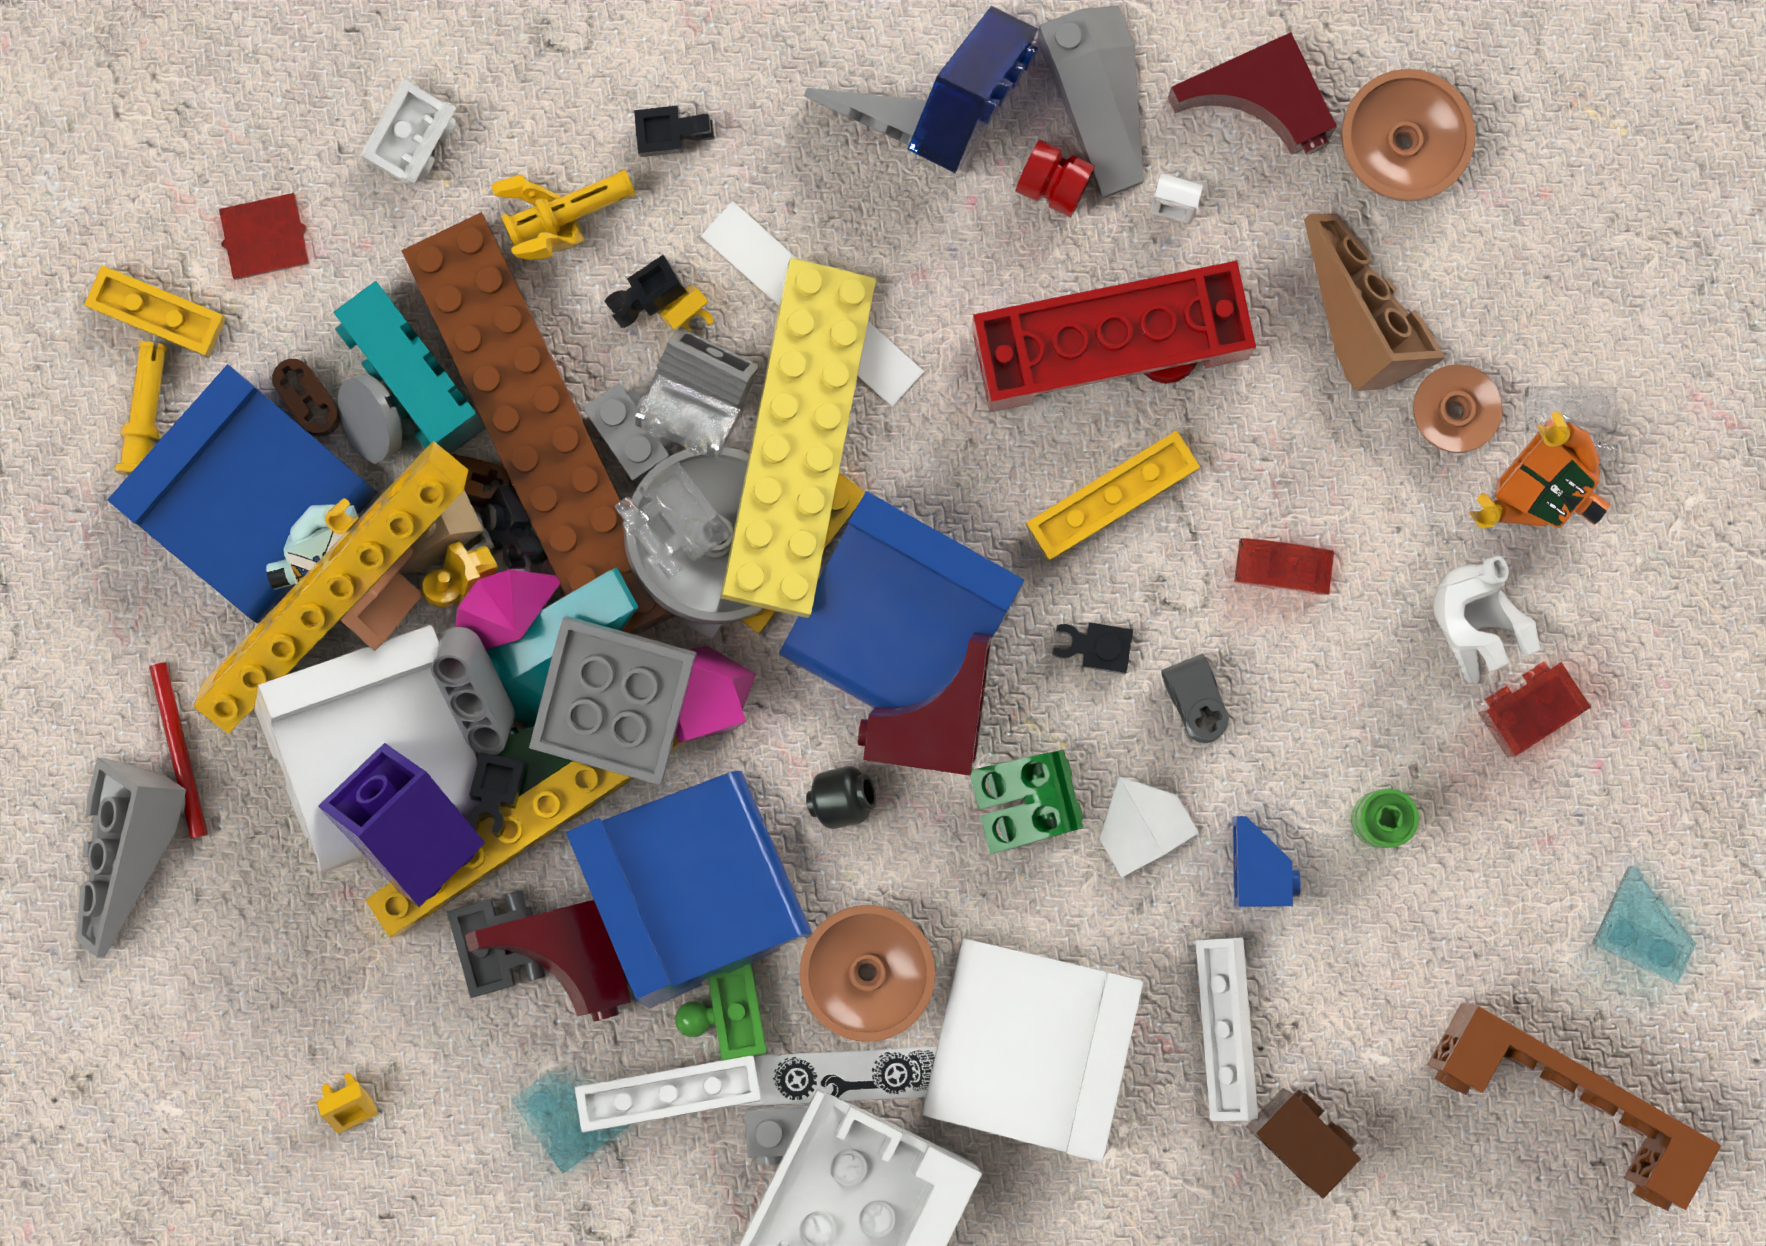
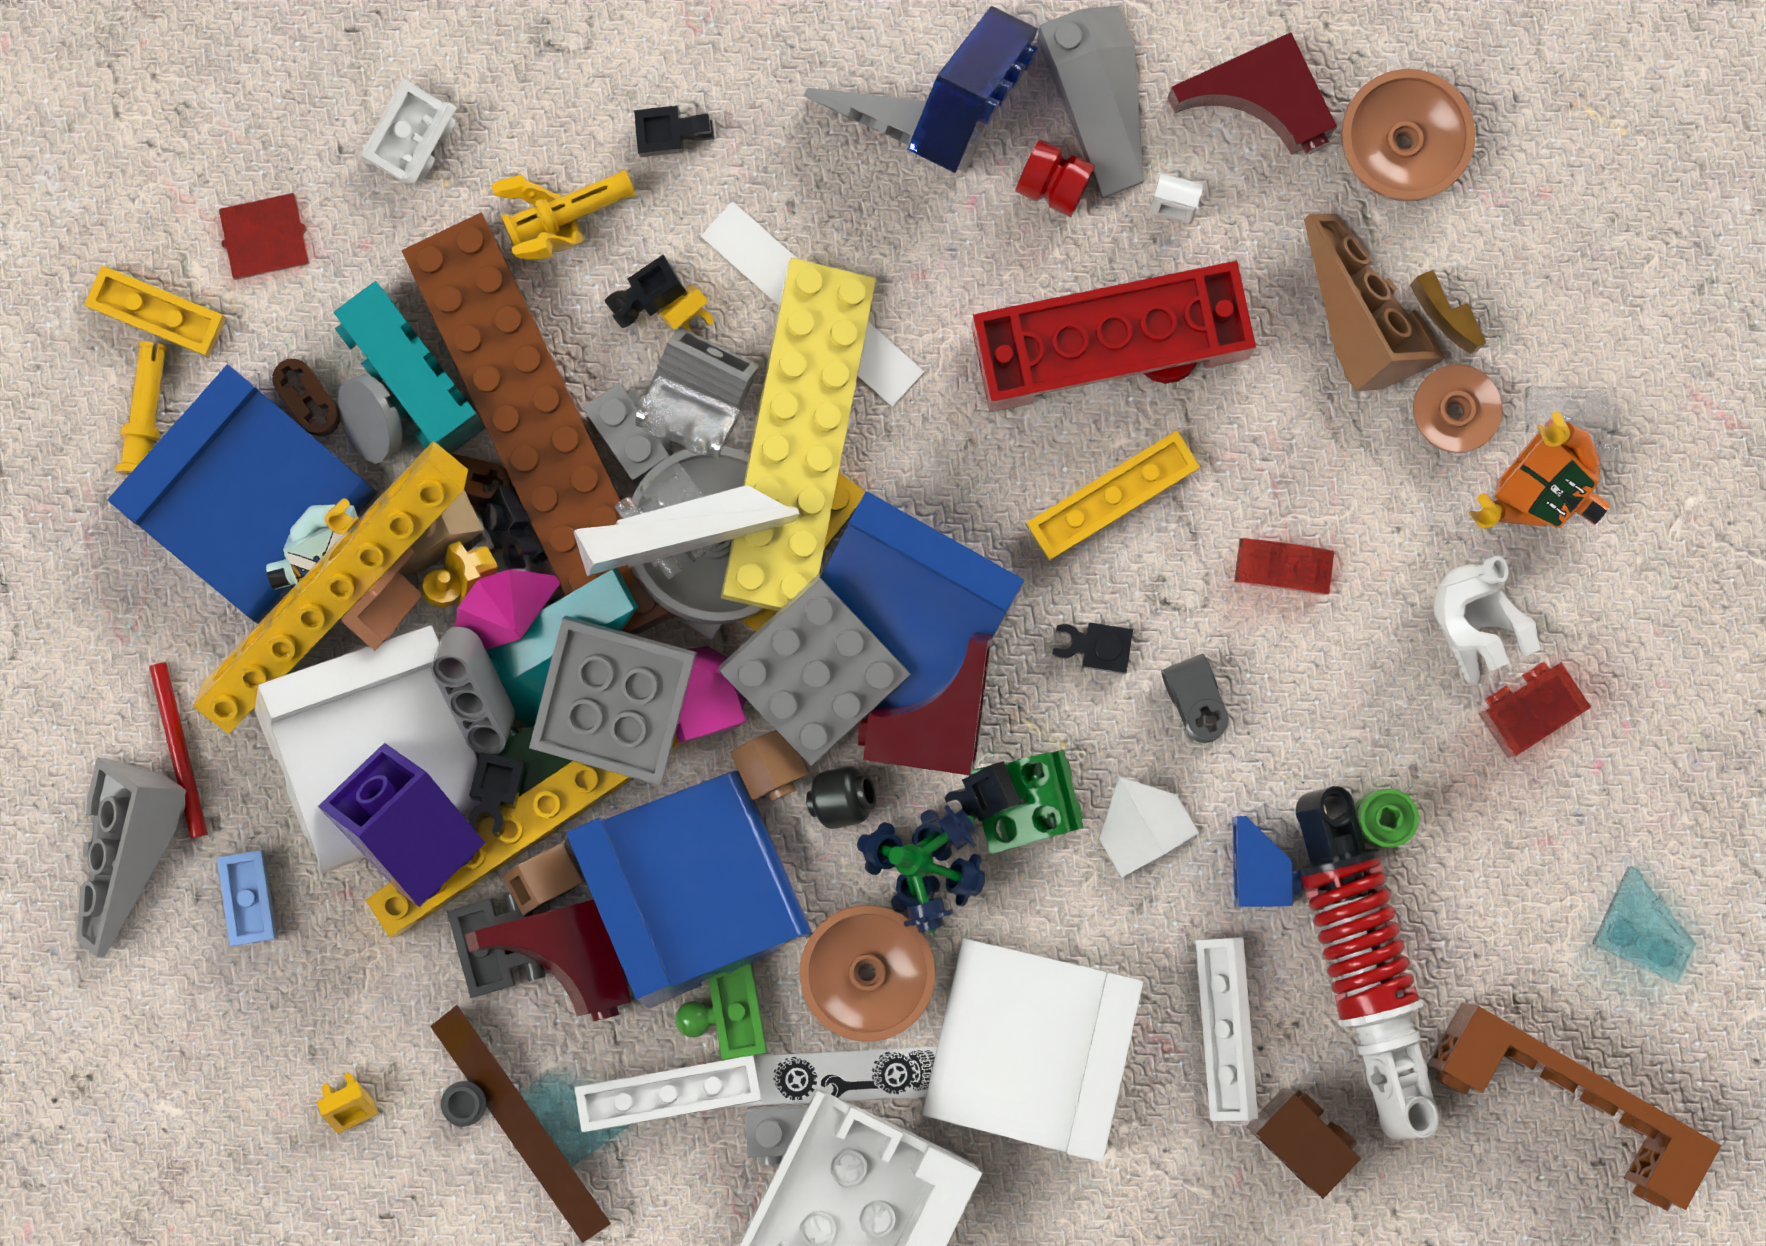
(247, 898): none -> light blue plate
(463, 1103): none -> dark grey plate
(520, 1124): none -> reddish brown sticker
(543, 878): none -> medium nougat brick
(680, 528): none -> white wedge
(769, 766): none -> medium nougat brick
(814, 670): none -> light grey plate
(915, 862): none -> dark blue plant
(986, 792): none -> black plate
(1373, 989): none -> piece
(1455, 323): none -> pearl gold slope

